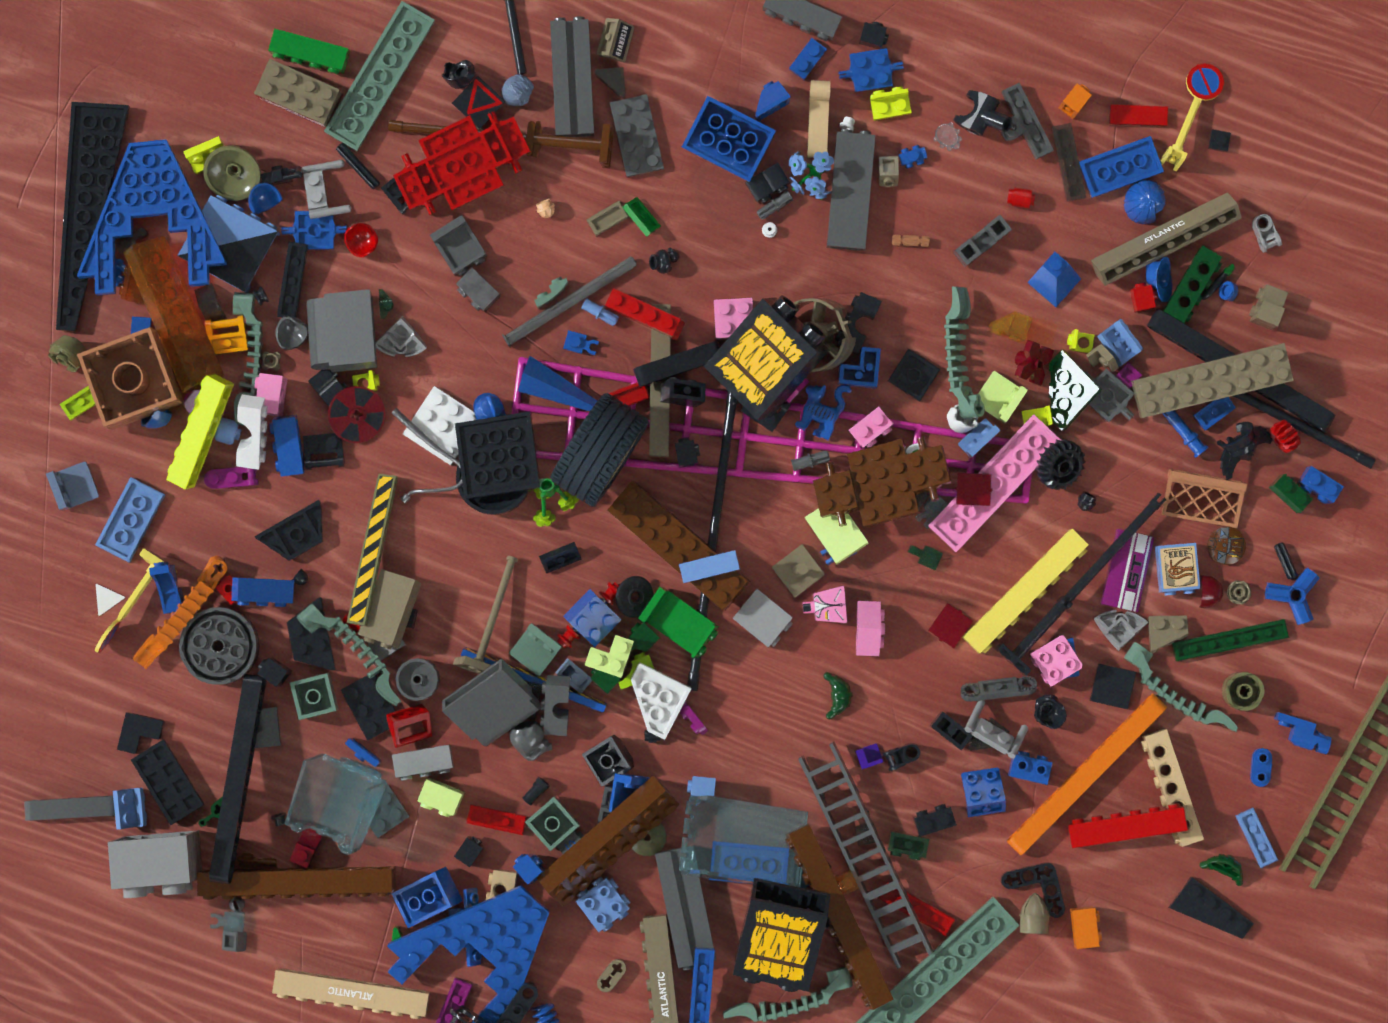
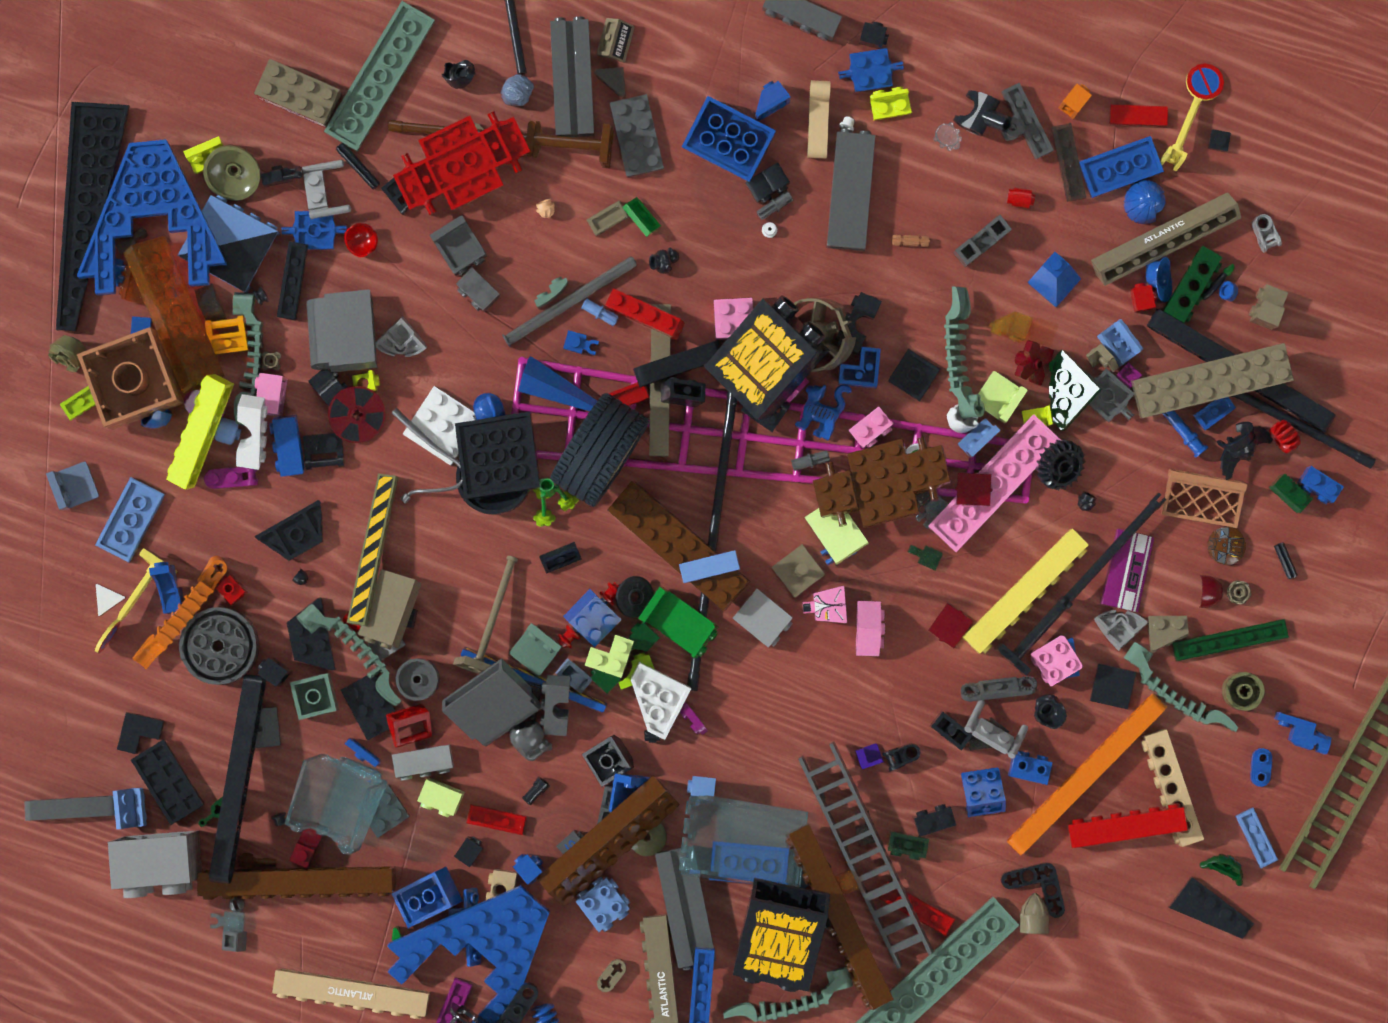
(262, 591): blue brick -> none
(263, 197): blue helmet -> none
(291, 332): dark grey helmet -> none
(308, 51): green brick -> none
(385, 304): clear green piece -> none
(478, 101): black piece -> none
(552, 823): sand green brick -> none
(687, 452): black brick -> none
(807, 59): blue plate -> none
(821, 163): medium blue plant -> none
(840, 695): dark green piece -> none
(888, 171): dark tan bracket -> none
(916, 155): blue piece -> none
(1073, 339): neon yellow bracket -> none
(1085, 927): orange brick -> none
(1177, 568): brick -> none
(1283, 593): blue piece -> none

